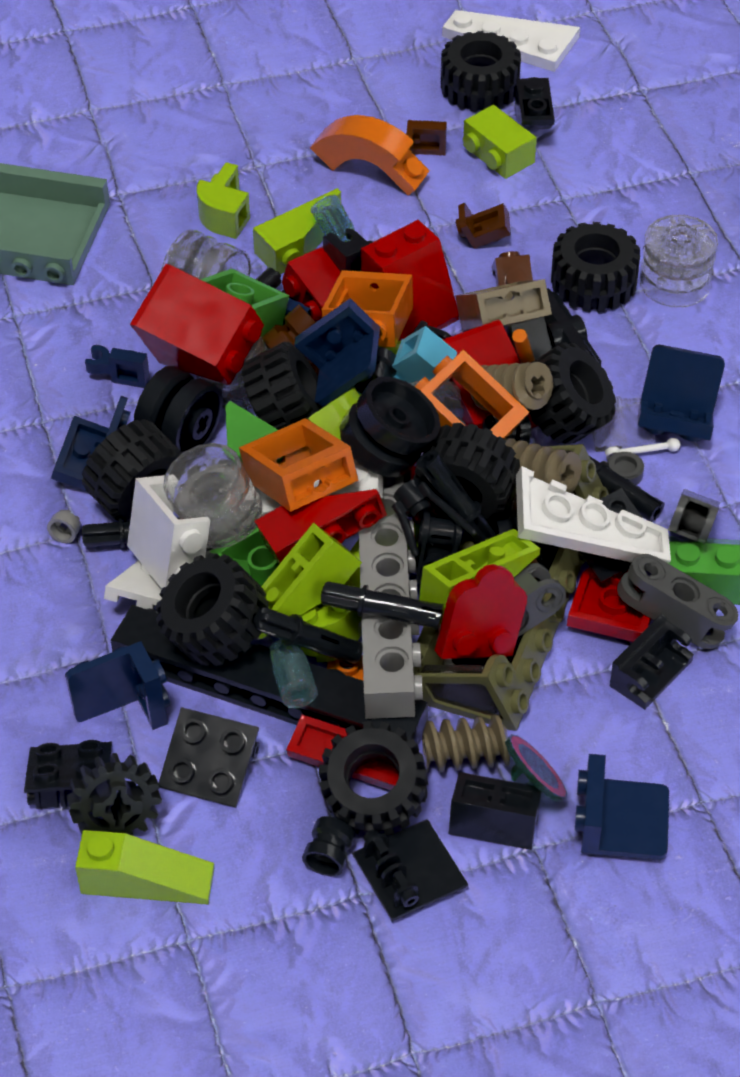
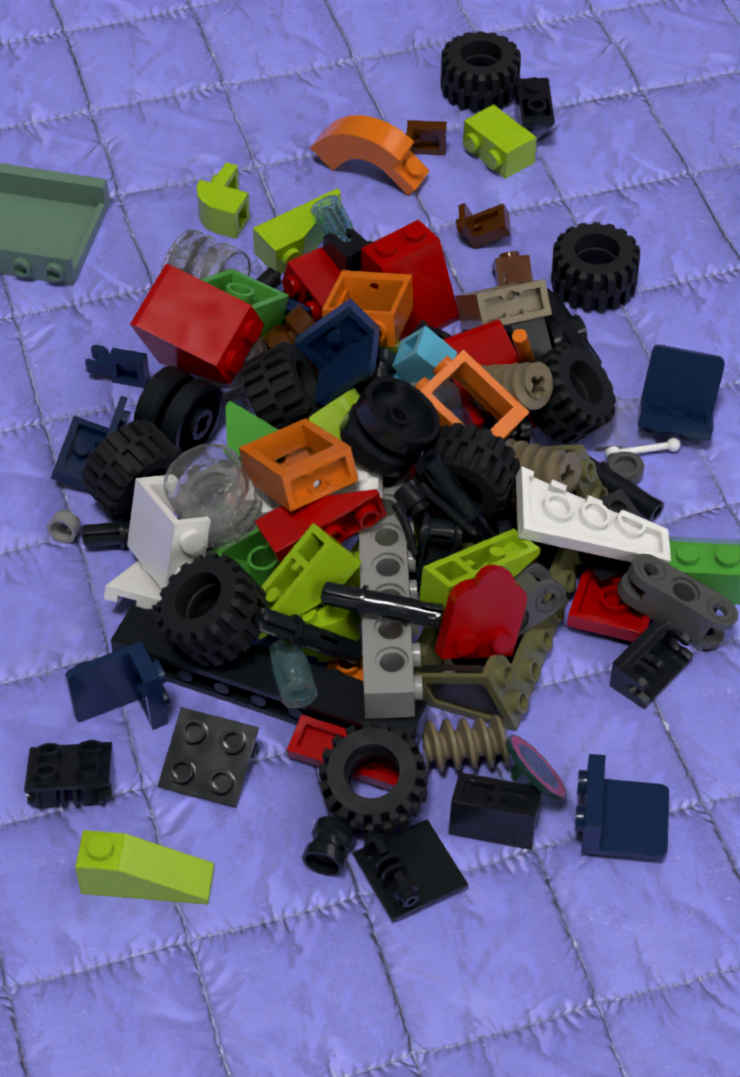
(99, 791): pearl dark grey gear -> none
(538, 42): white wing -> none
(678, 260): clear wheel -> none
(694, 516): dark grey piece -> none

